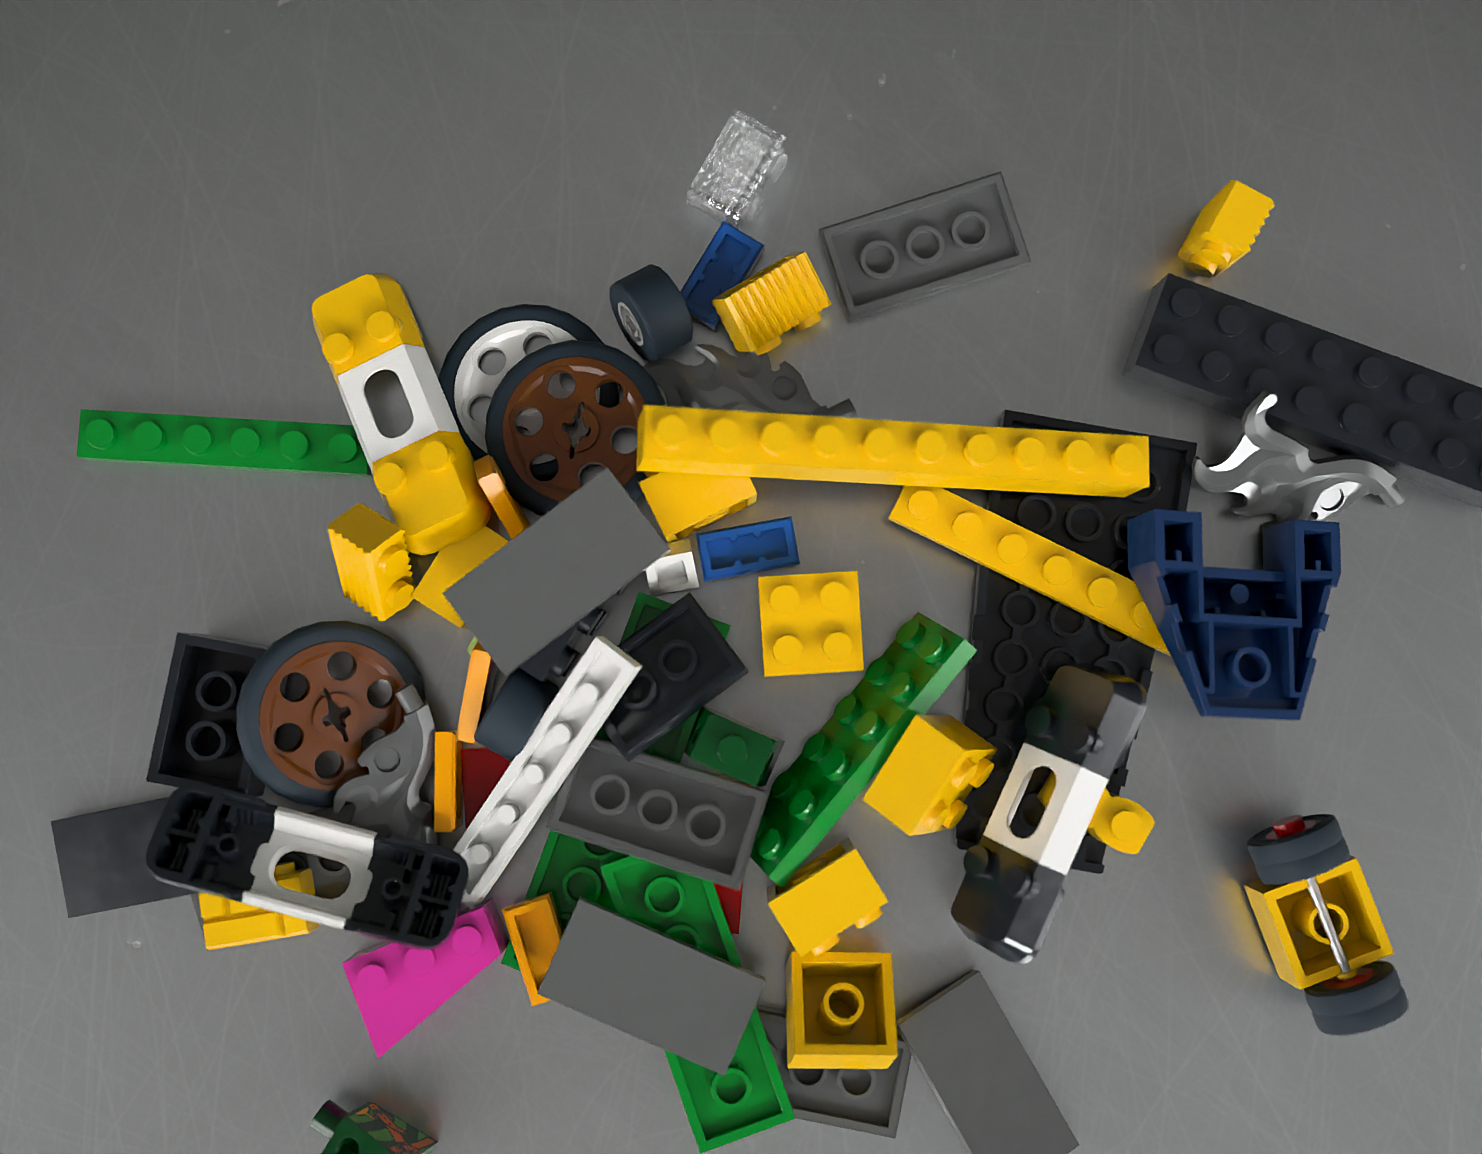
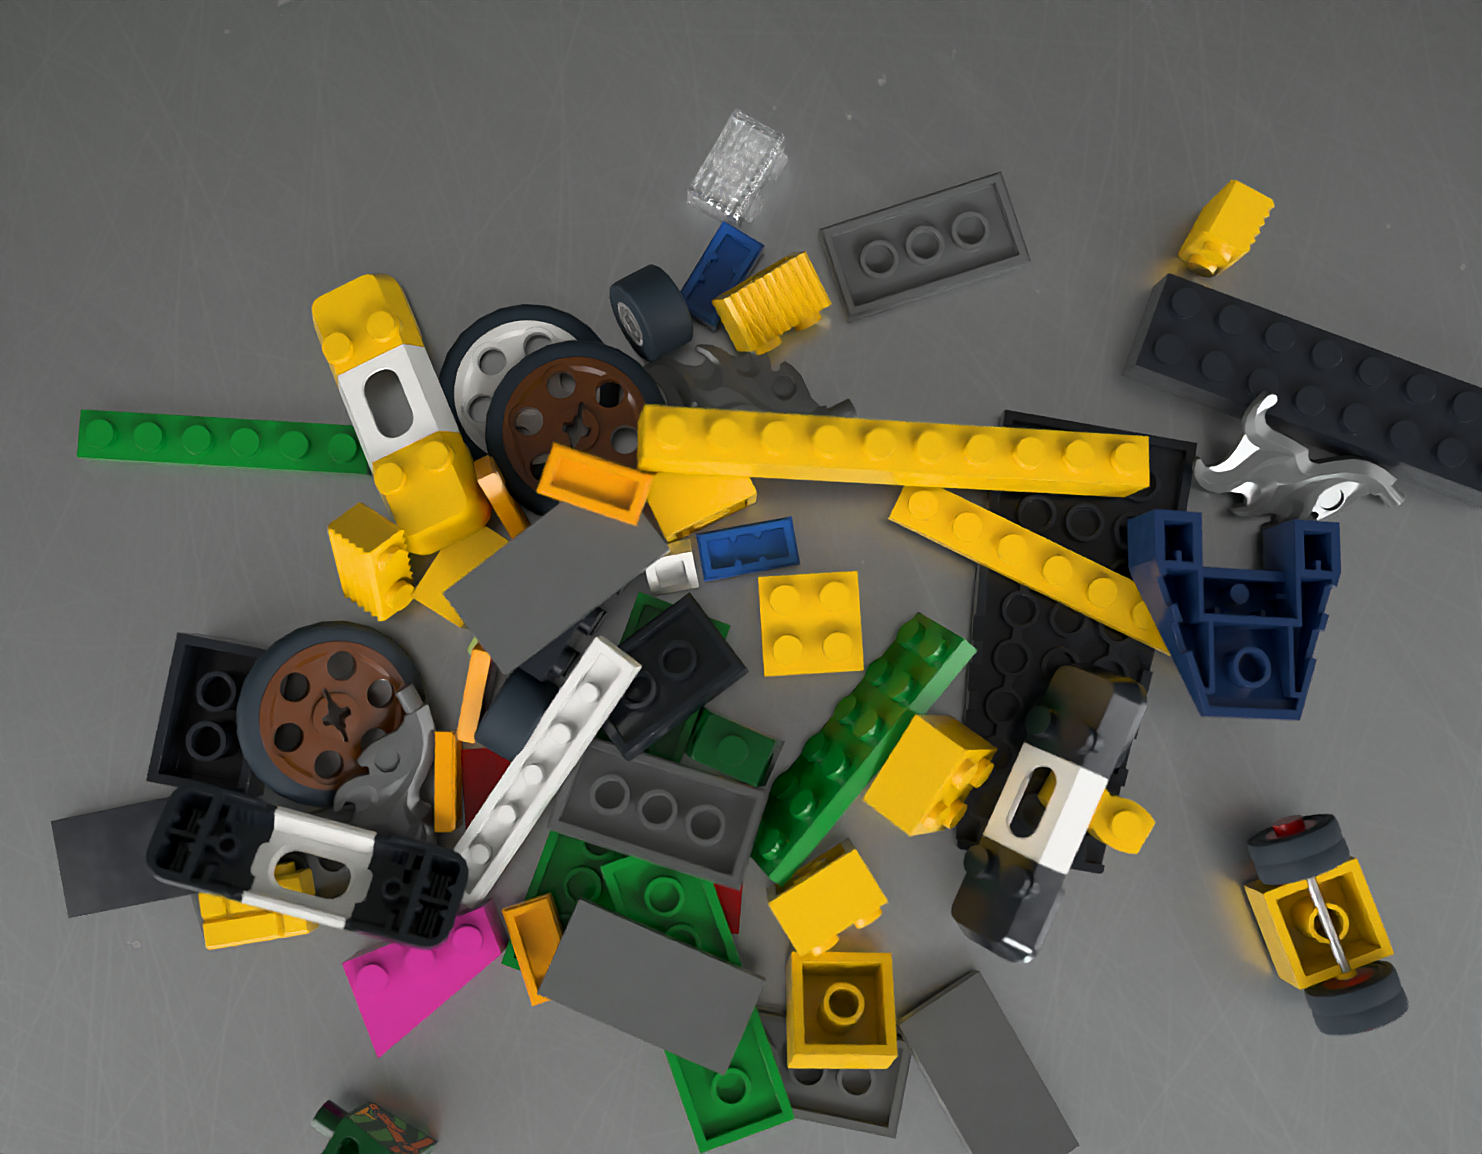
(595, 484): none -> light orange tile

